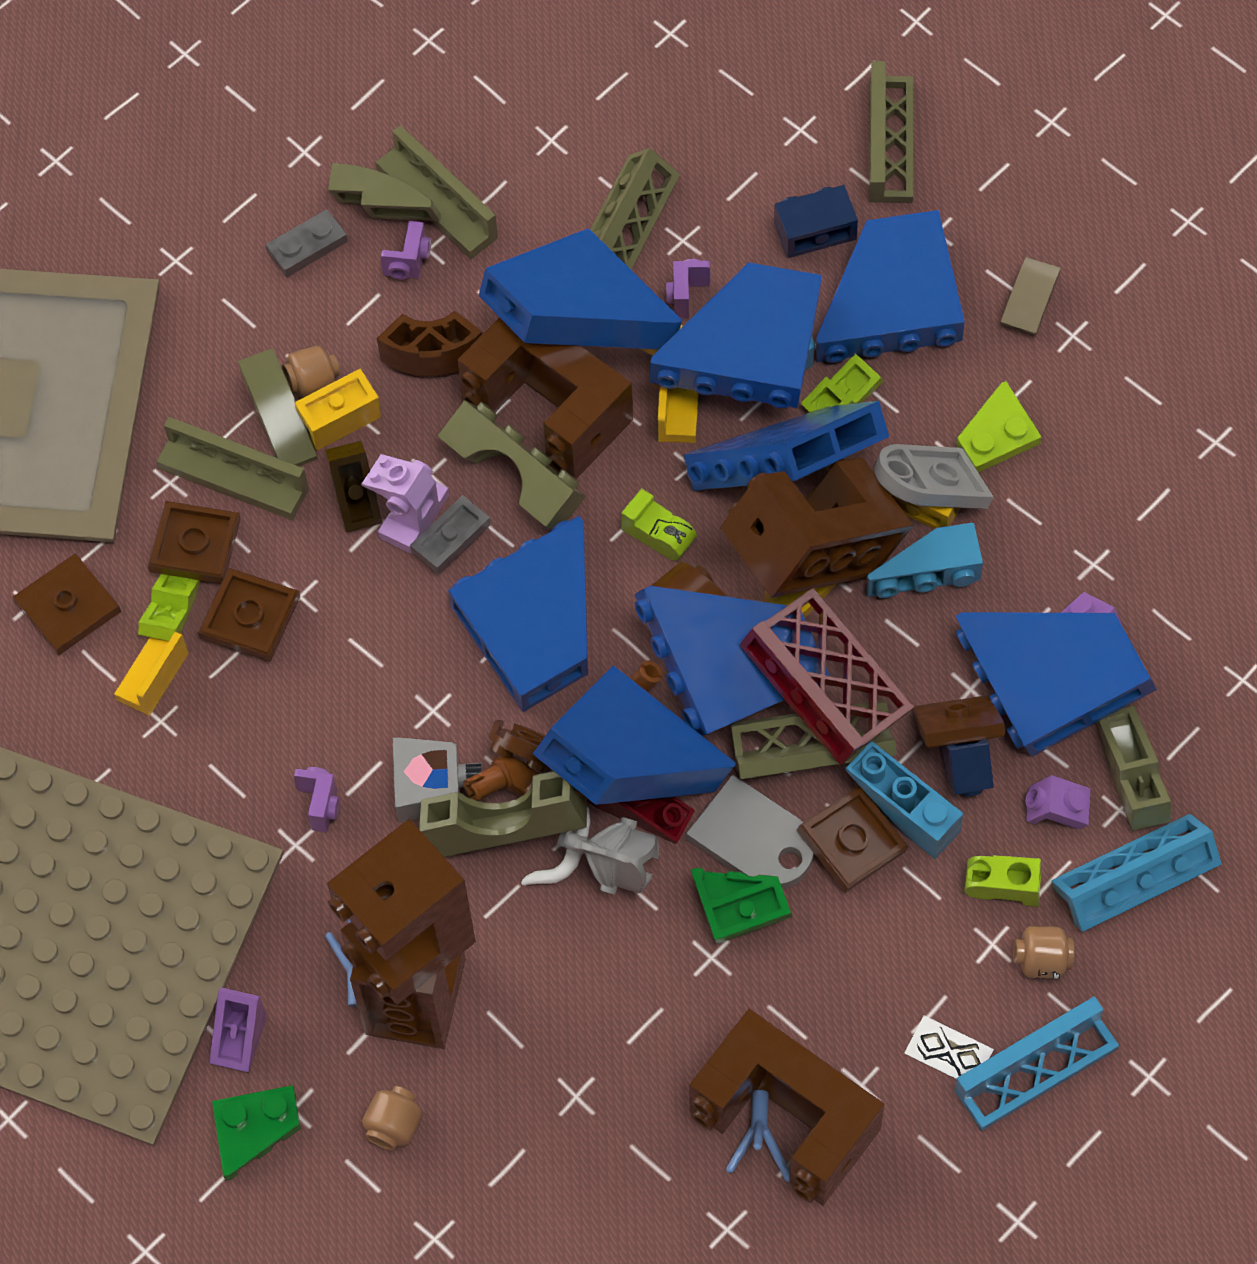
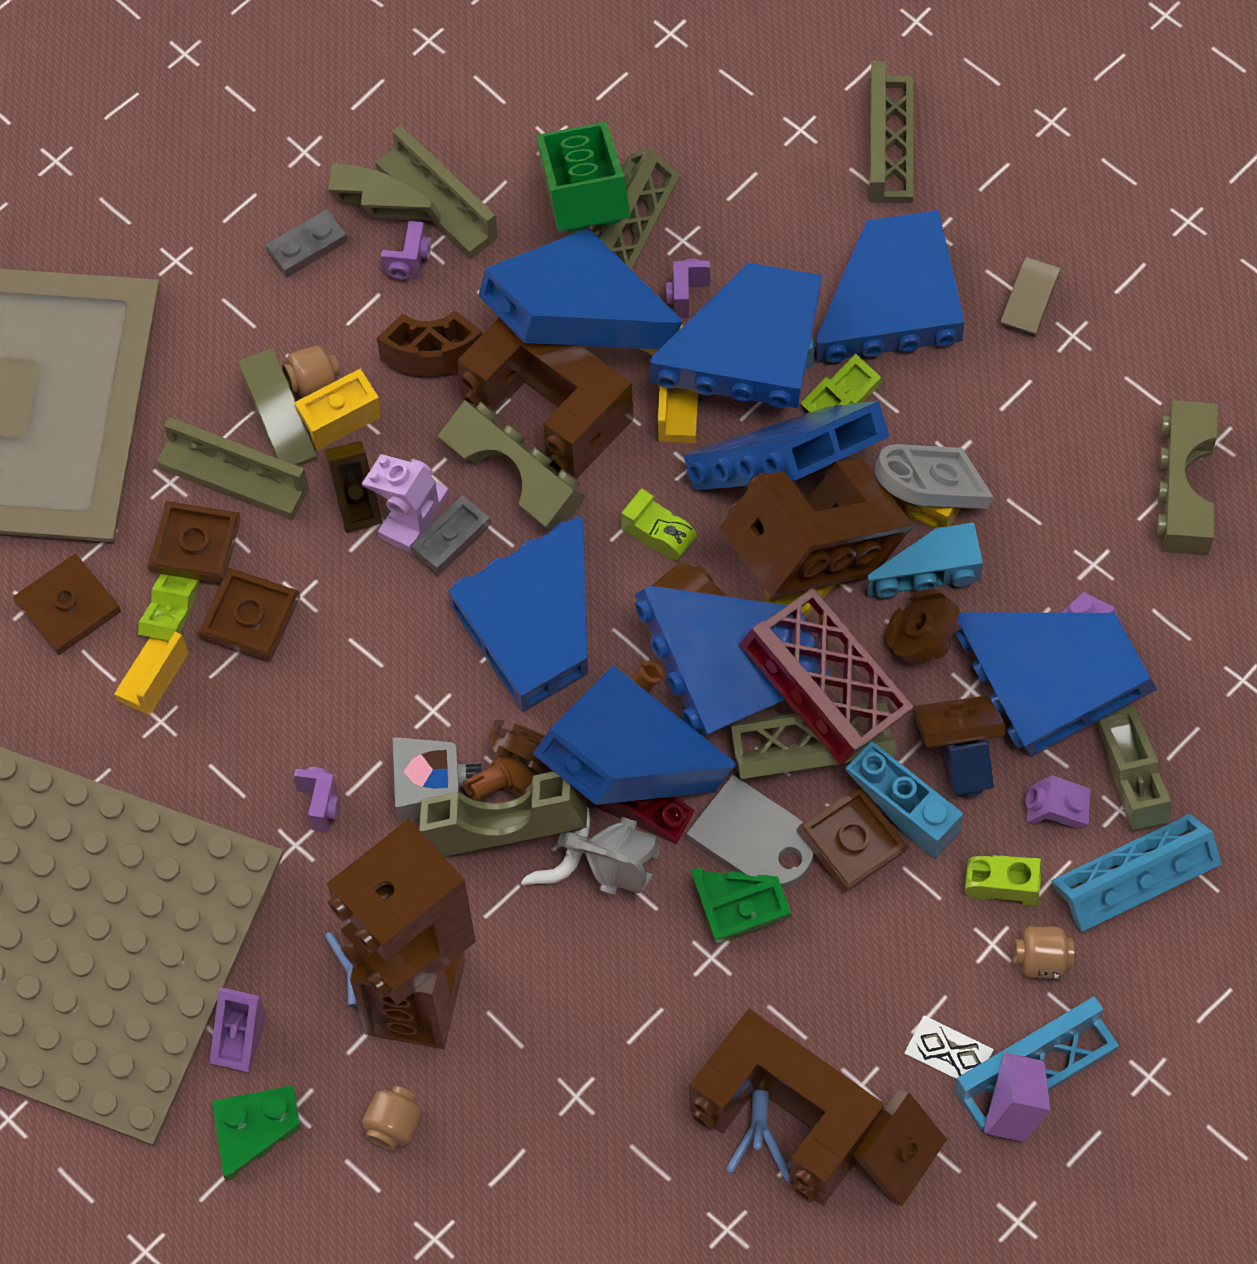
(583, 177): none -> green brick
(815, 221): dark blue brick -> none
(900, 1147): none -> reddish brown plate
(935, 618): none -> reddish brown plate
(998, 430): lime wing -> none
(1018, 1098): none -> medium lavender slope
(1187, 517): none -> olive arch

